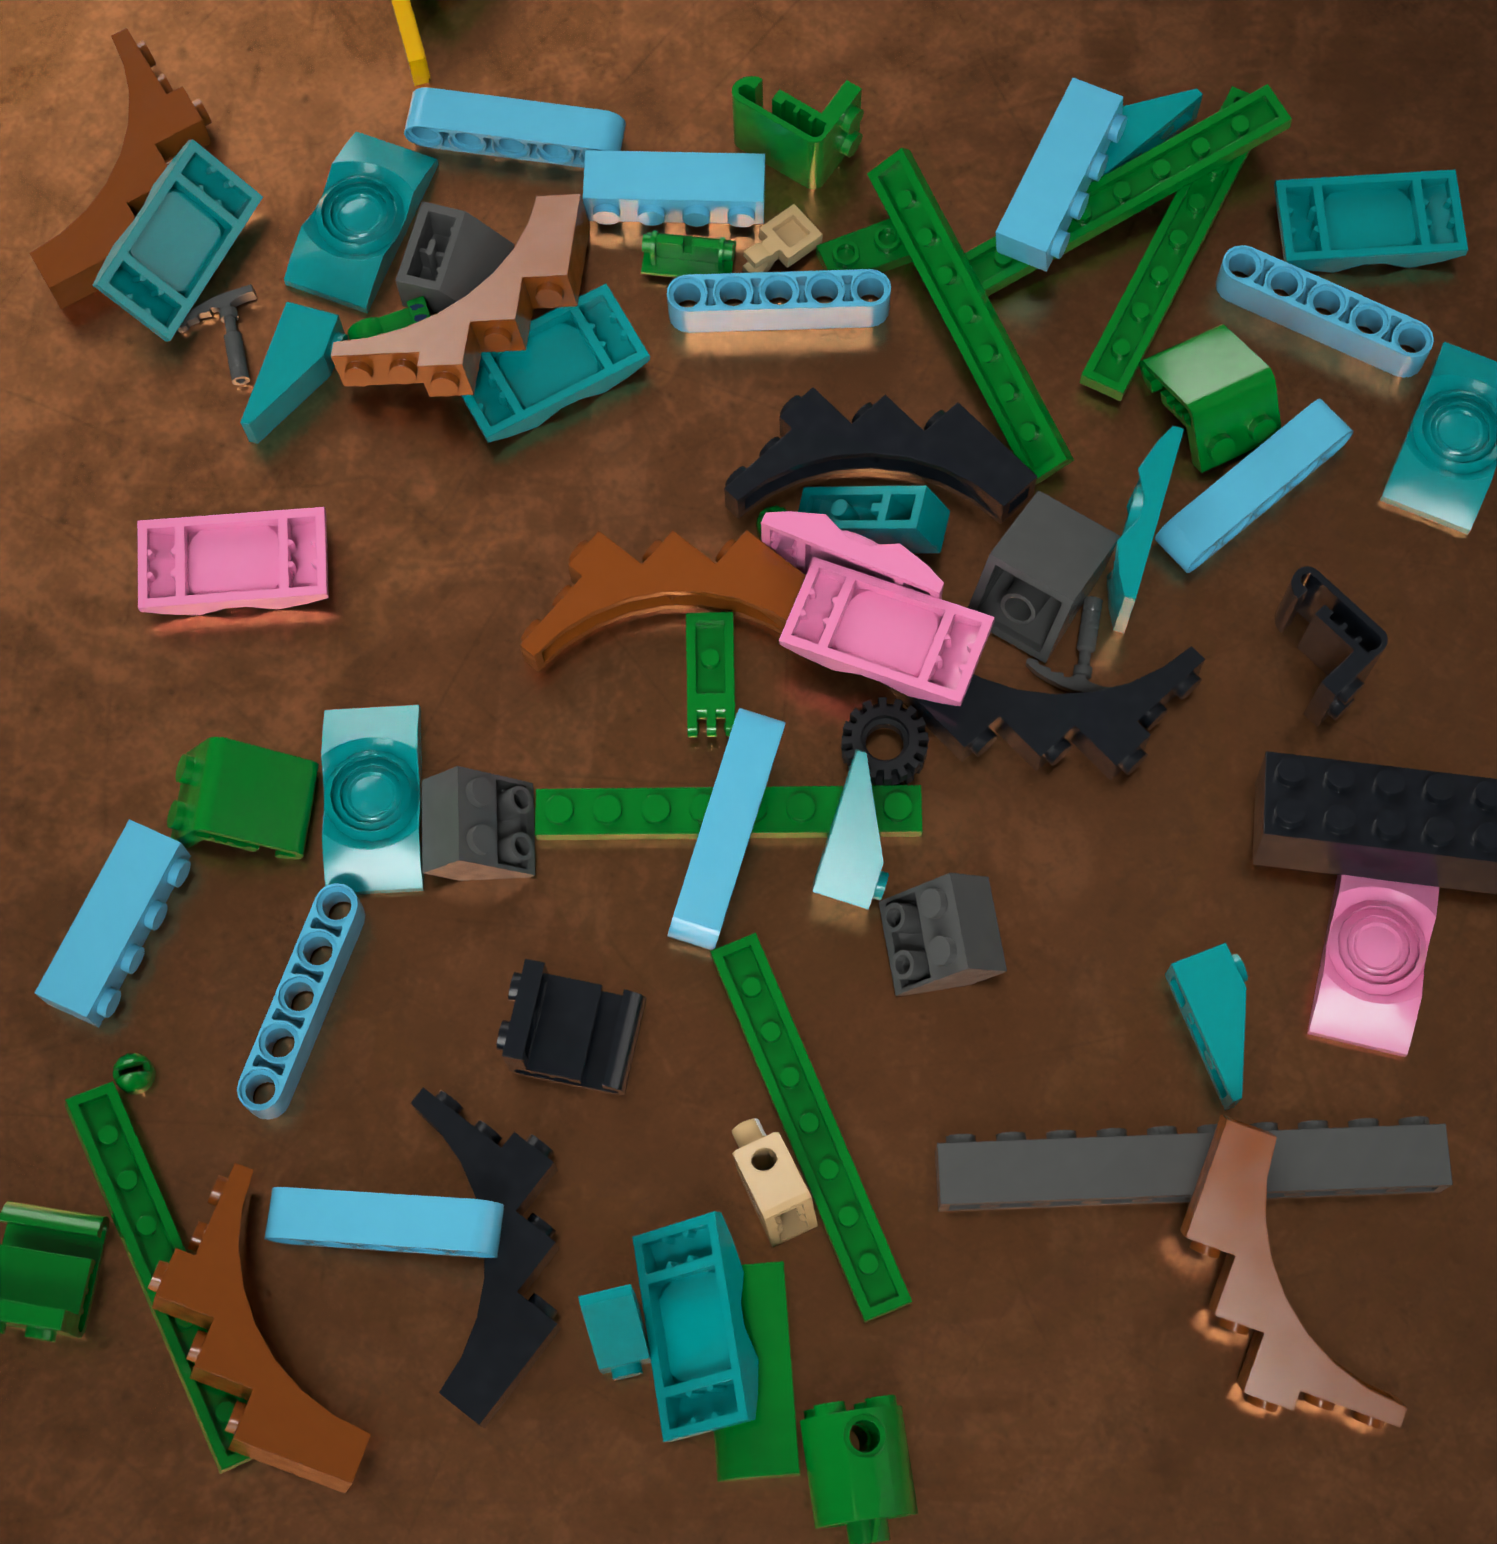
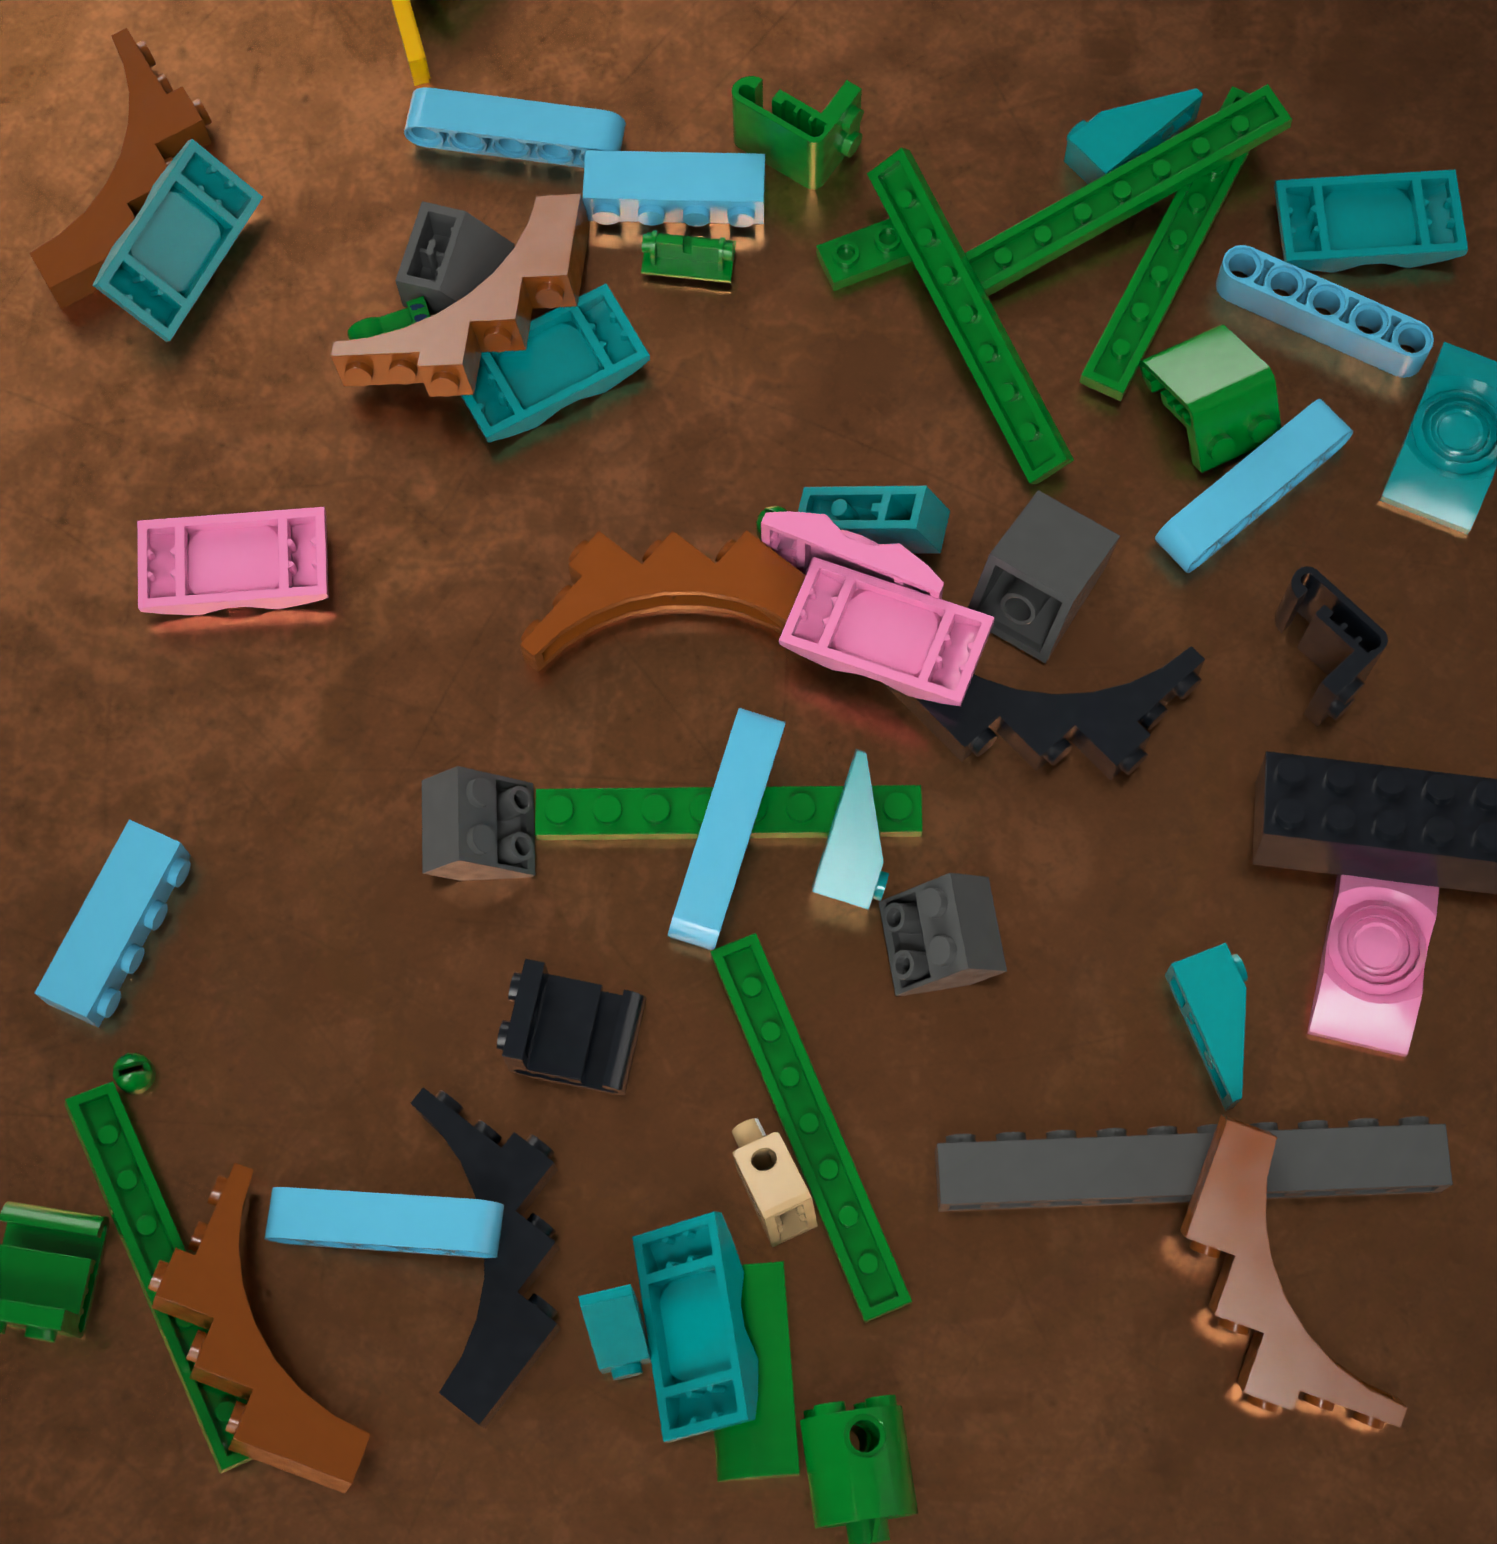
(226, 306): dark grey piece -> none
(243, 797): green piece -> none
(292, 368): teal slope -> none
(304, 1024): medium azure beam -> none
(359, 221): teal slope -> none
(373, 799): teal slope -> none
(710, 671): green hinge -> none
(784, 238): tan plate -> none
(797, 287): medium azure beam -> none
(882, 438): black arch -> none
(892, 717): black tyre -> none
(1060, 175): medium azure brick -> none
(1086, 645): dark grey piece -> none
(1140, 527): teal slope -> none

